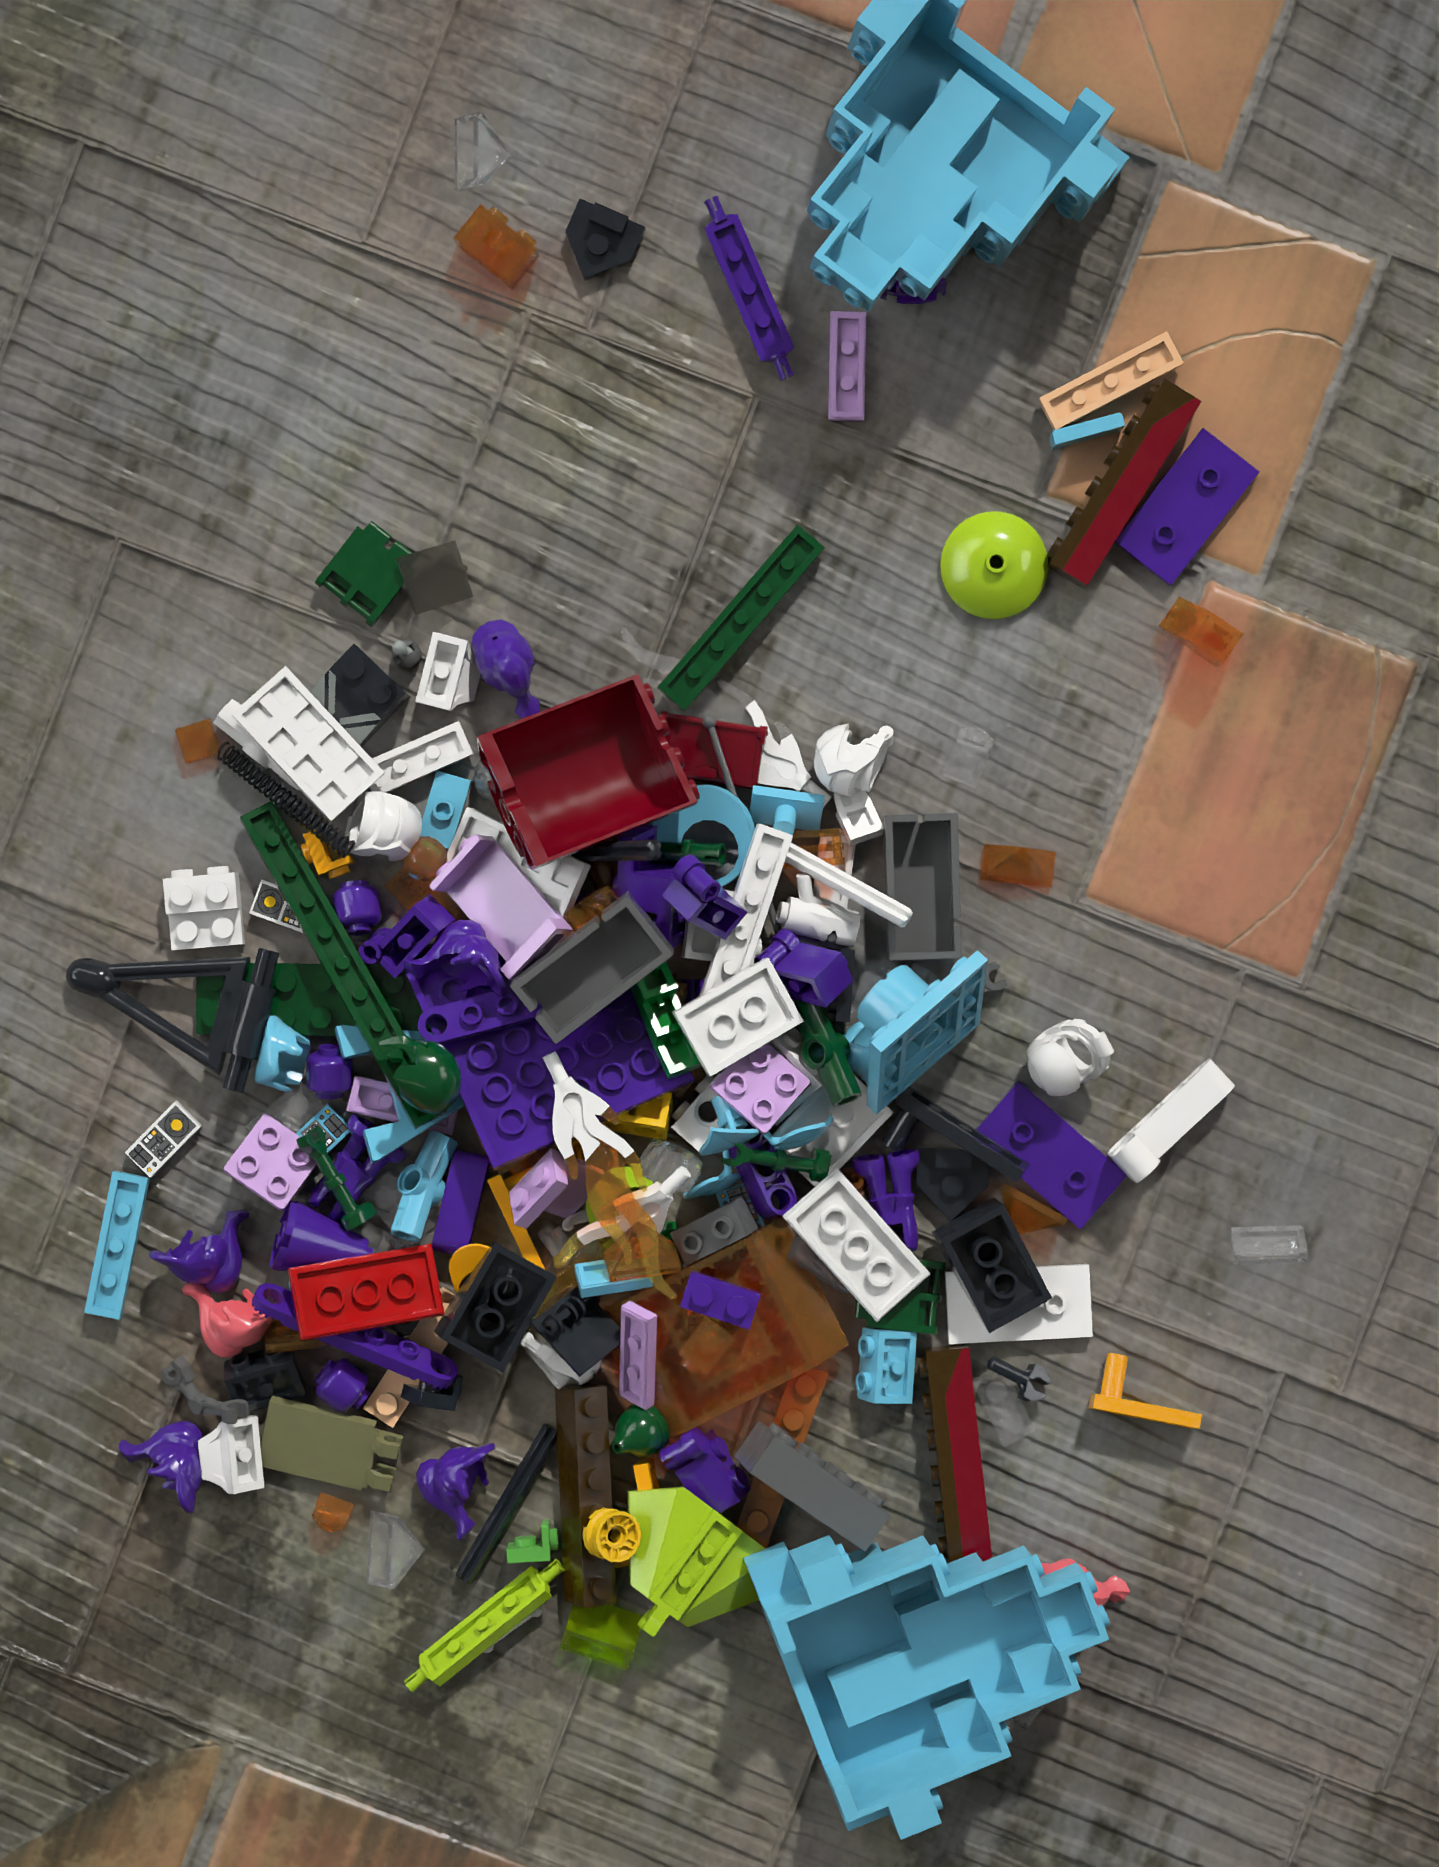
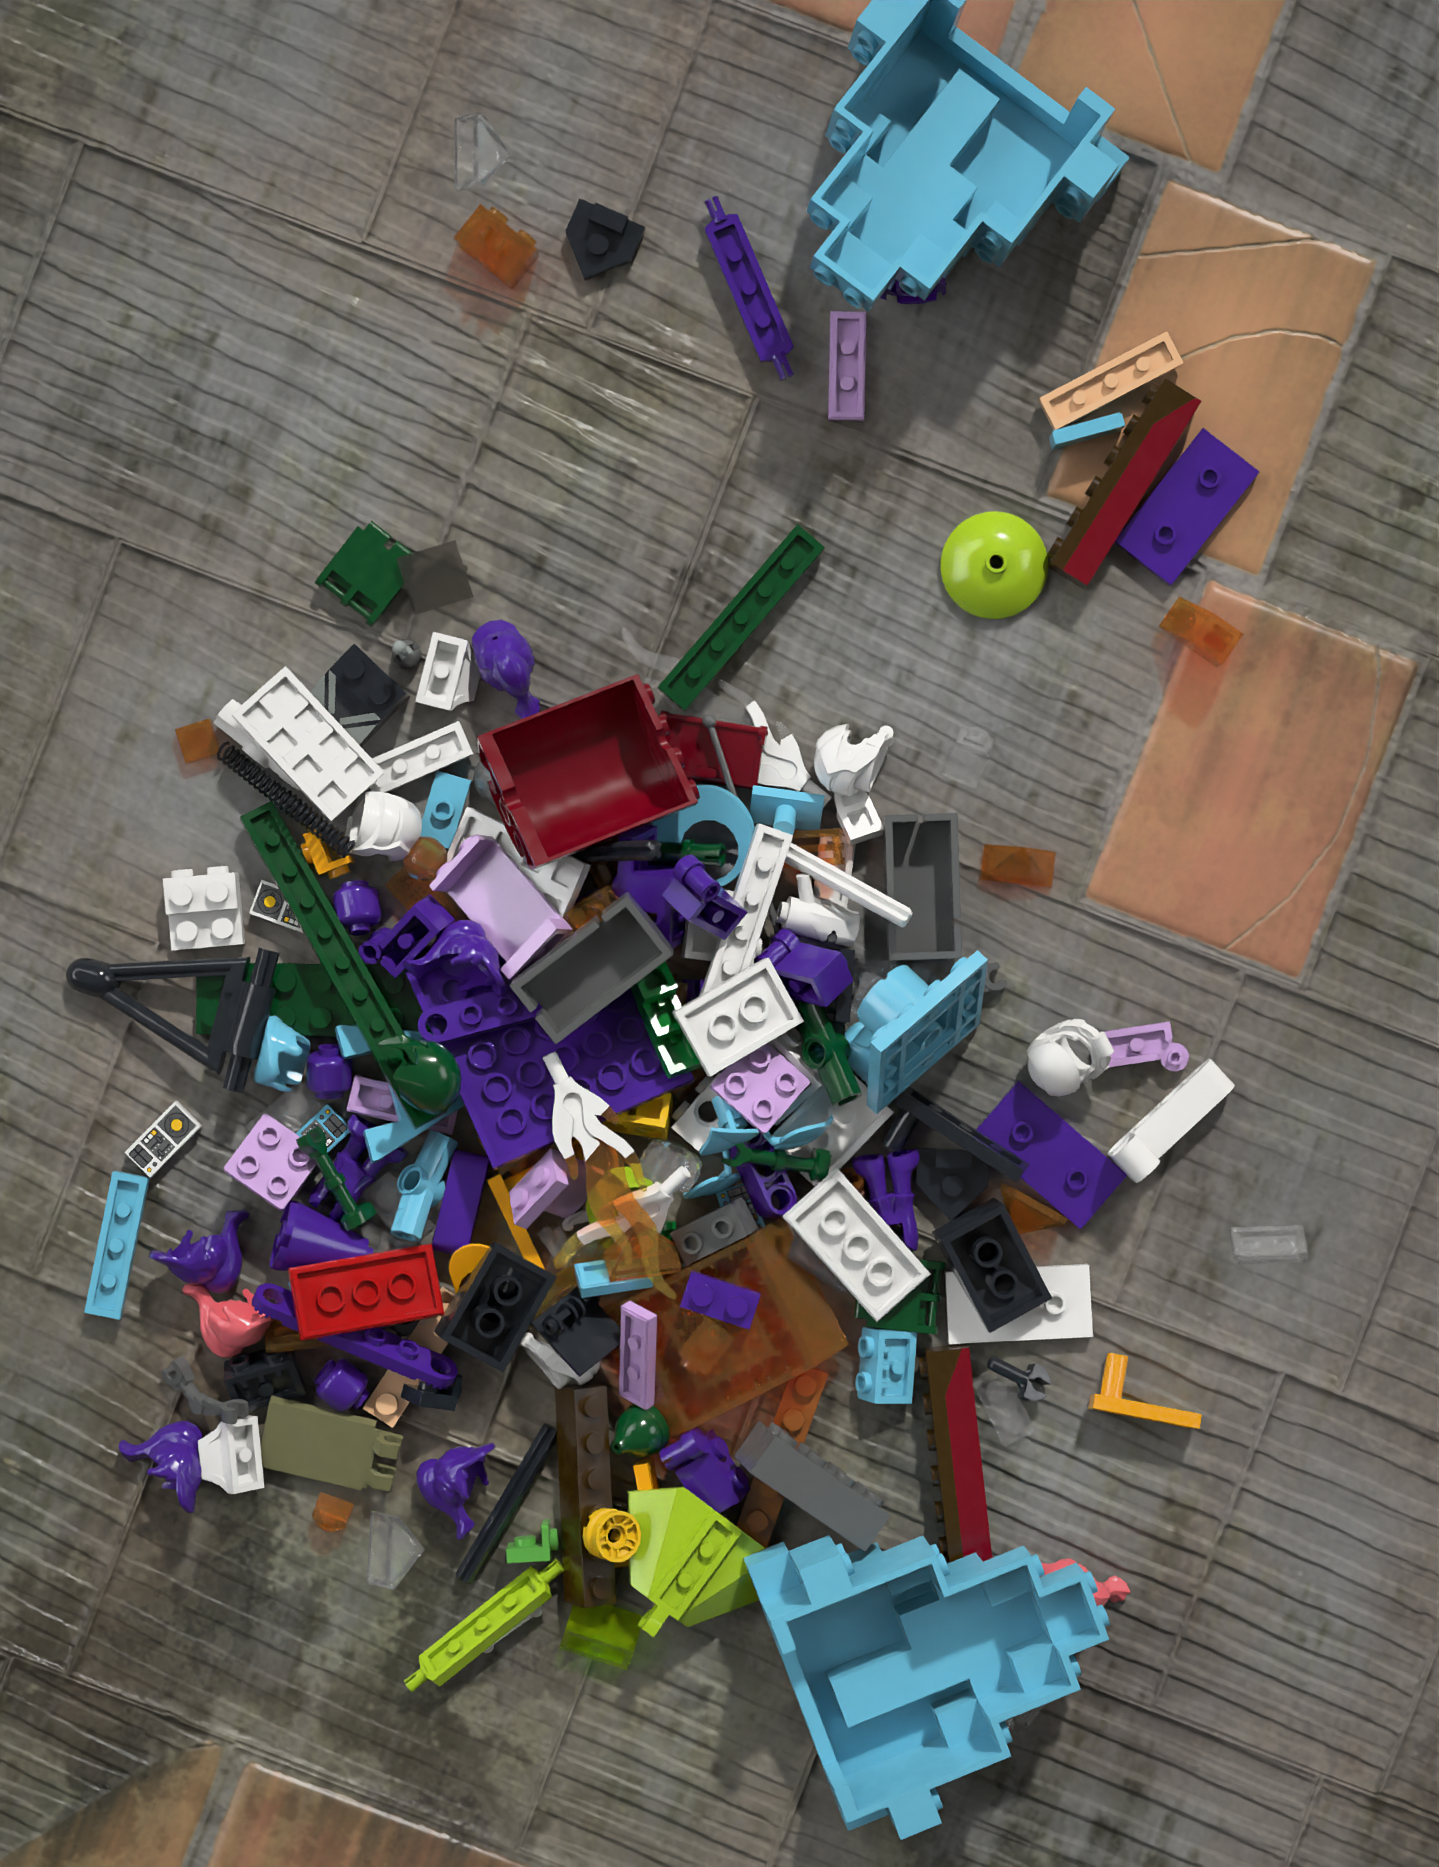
(1147, 1044): none -> lavender hinge

